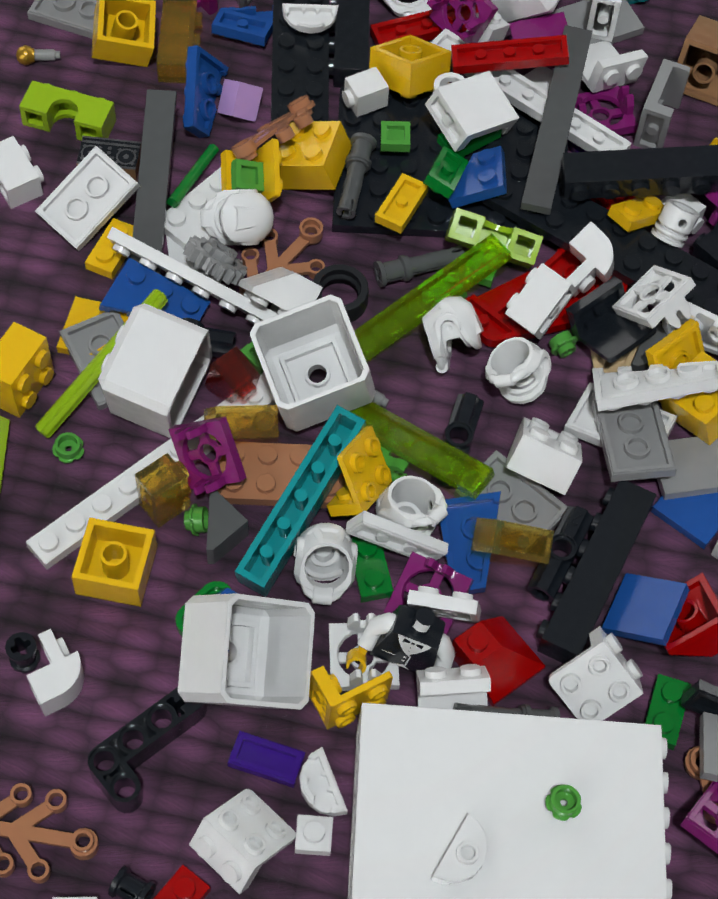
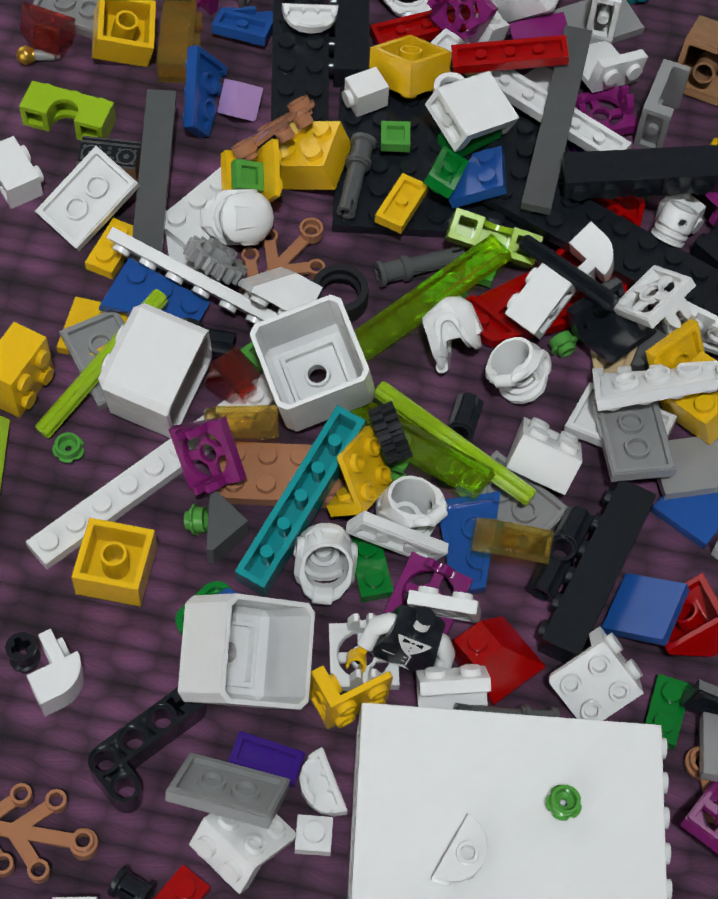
(46, 28): none -> clear red slope
(163, 489): clear yellow brick -> none
(193, 175): green bar -> none
(228, 790): none -> light grey tile
(390, 433): none -> black tyre
(423, 419): none -> lime axle
(571, 273): none -> black axle
(636, 212): yellow plate -> none

